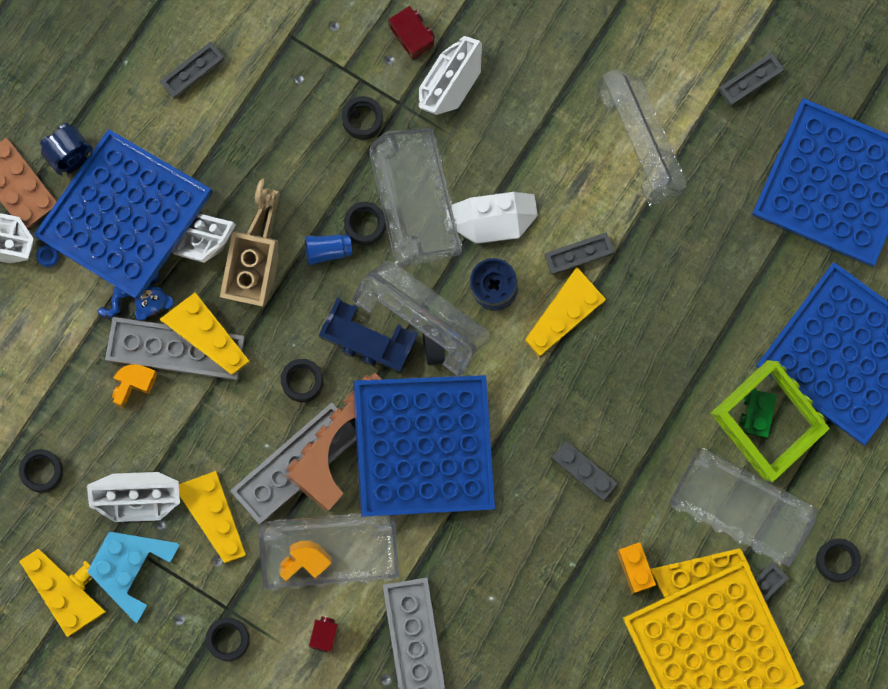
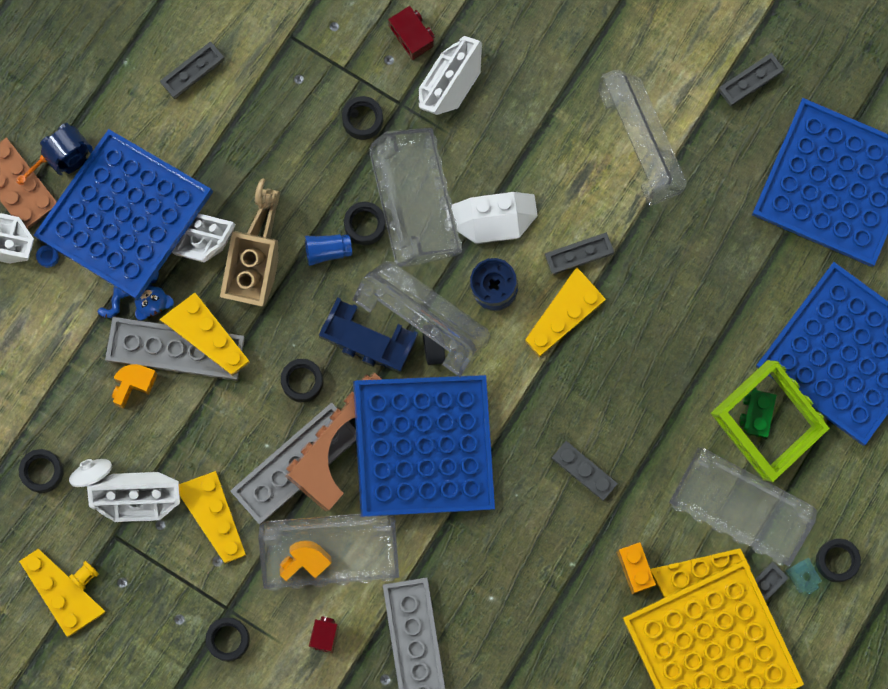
(22, 178): none -> orange hinge
(90, 472): none -> white dish
(119, 563): medium azure wing -> none
(796, 574): none -> clear light blue brick

